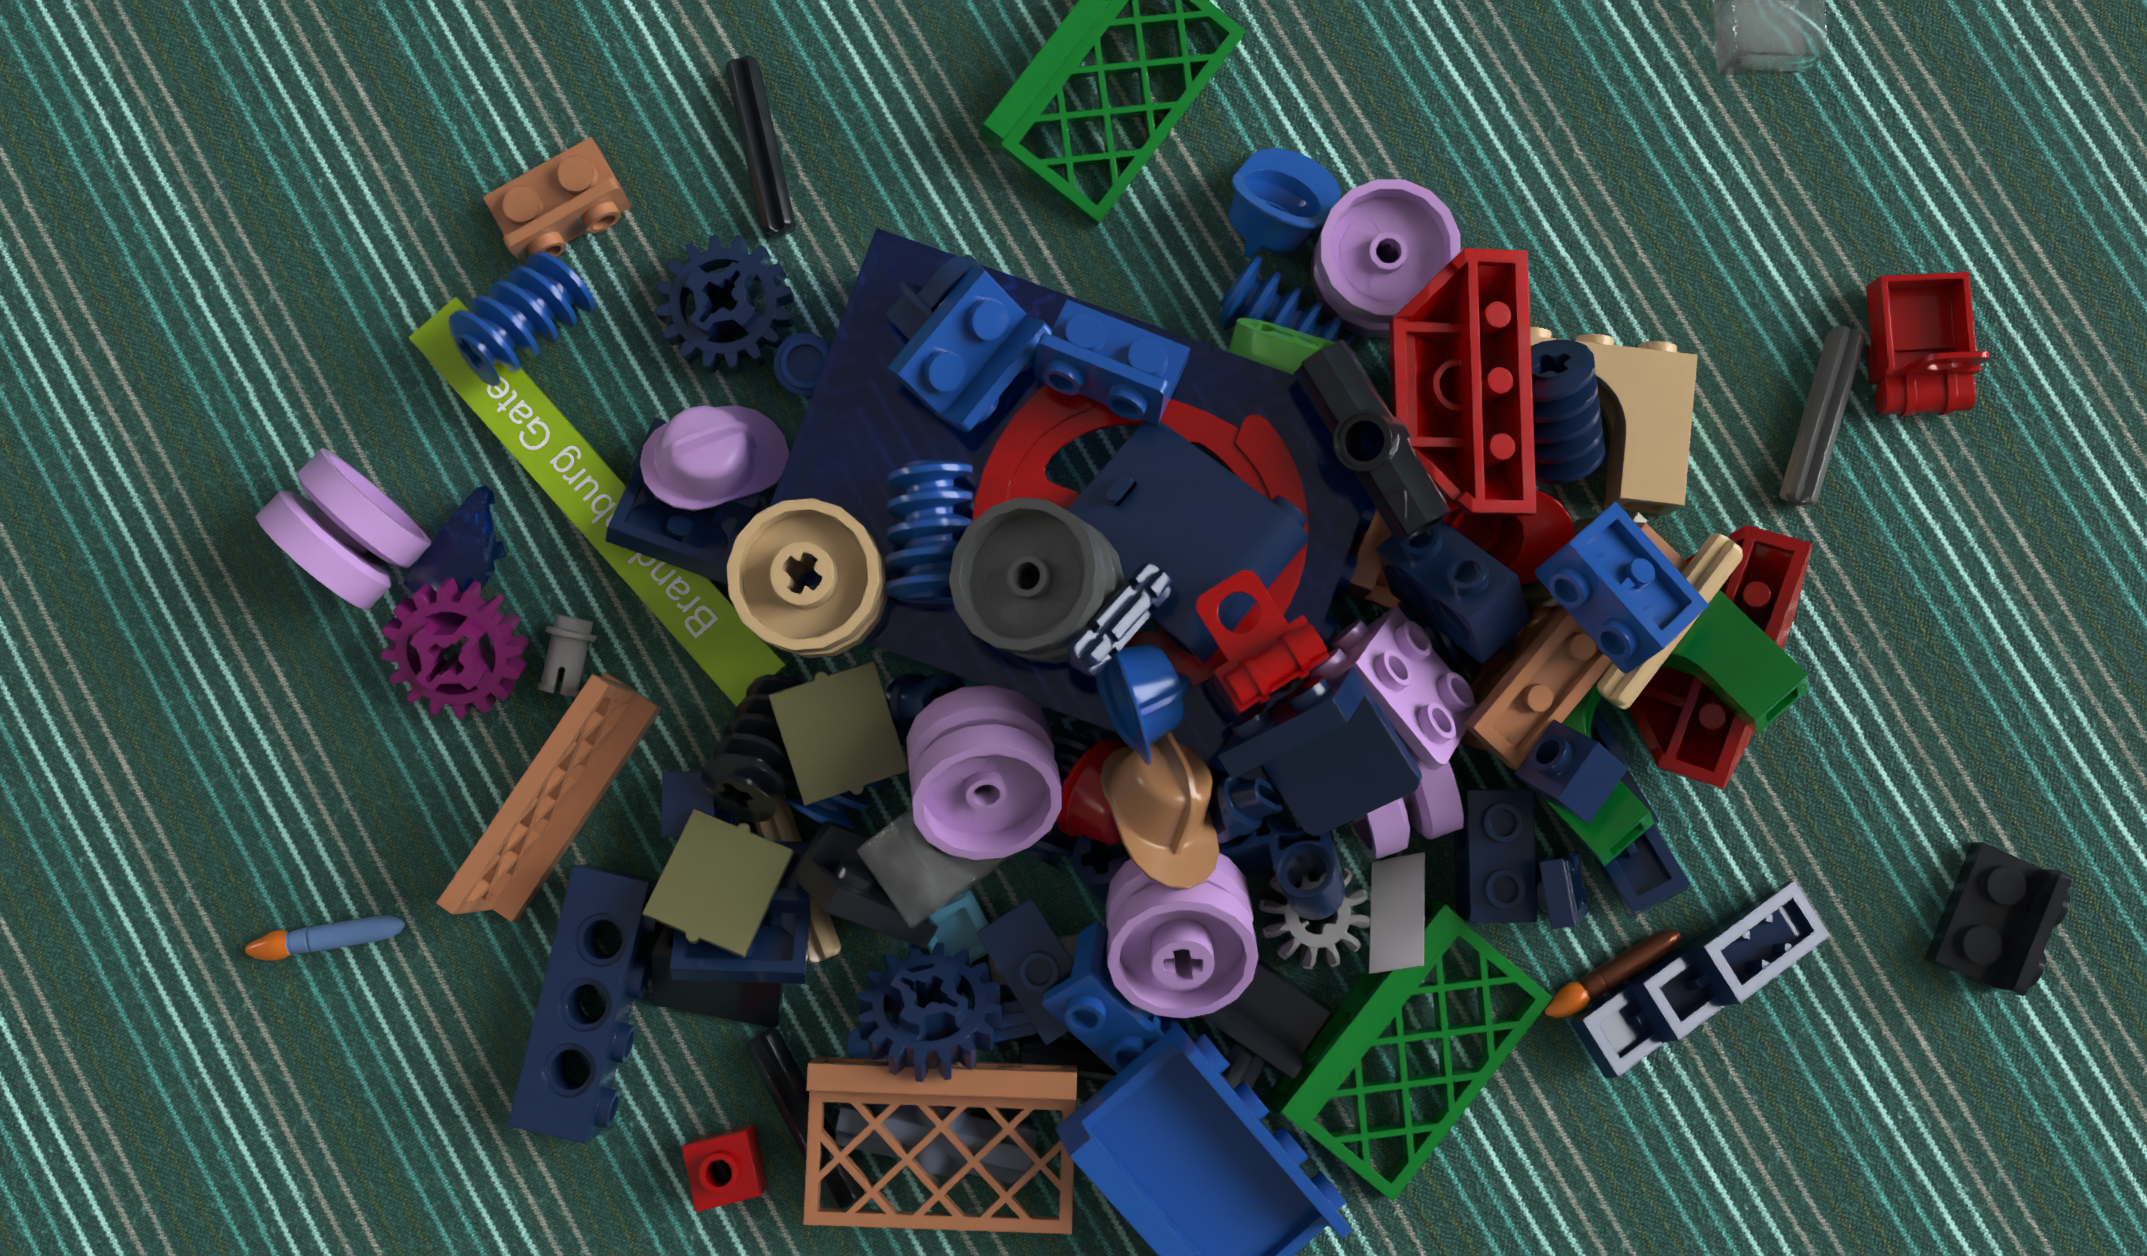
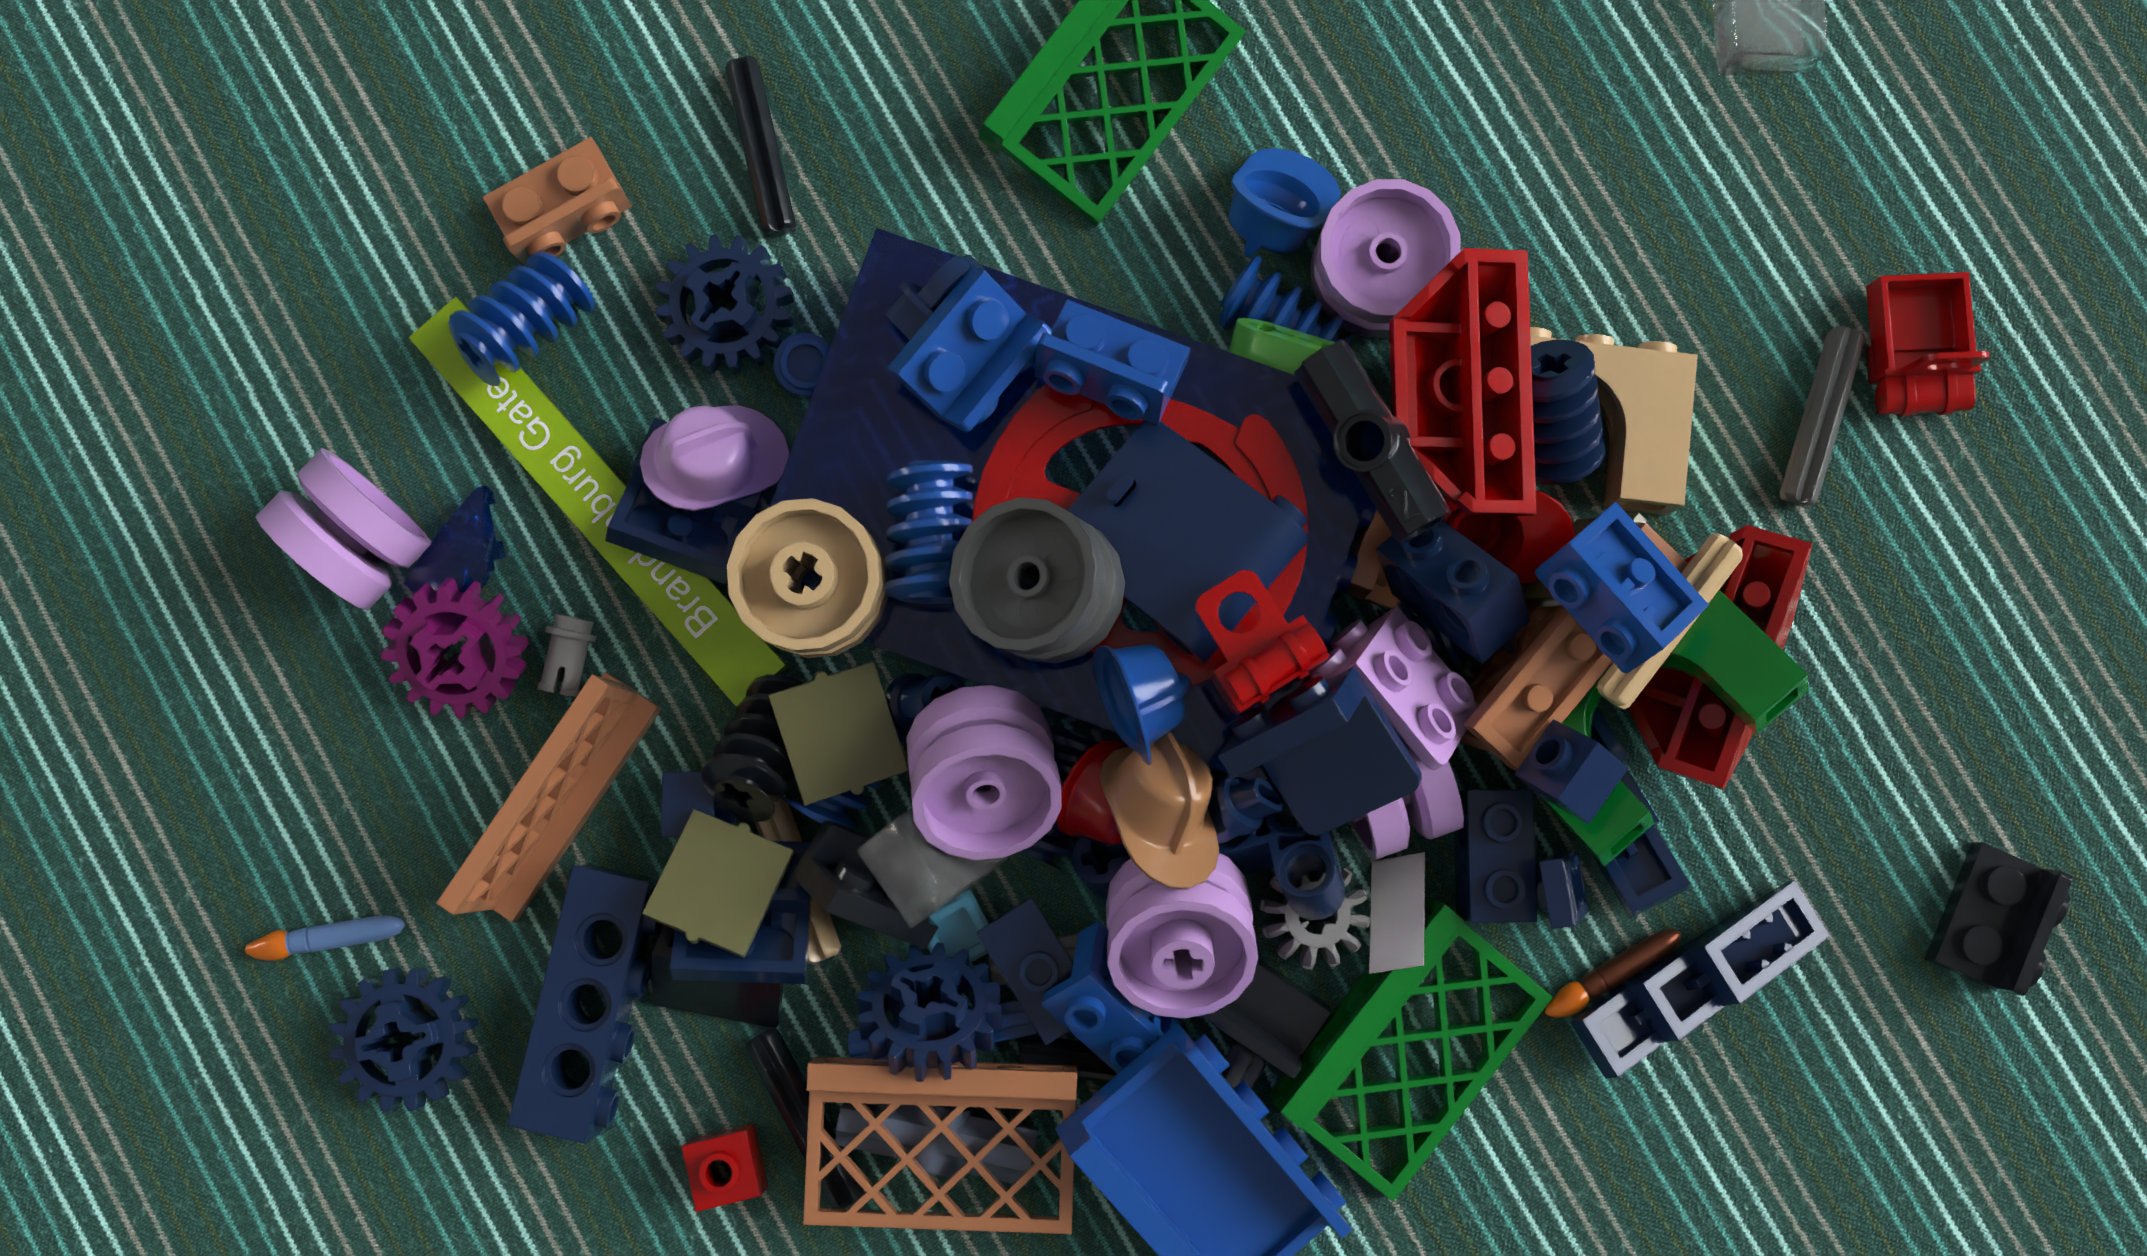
(398, 1011): none -> dark blue gear
(1119, 619): dark blue axle -> none

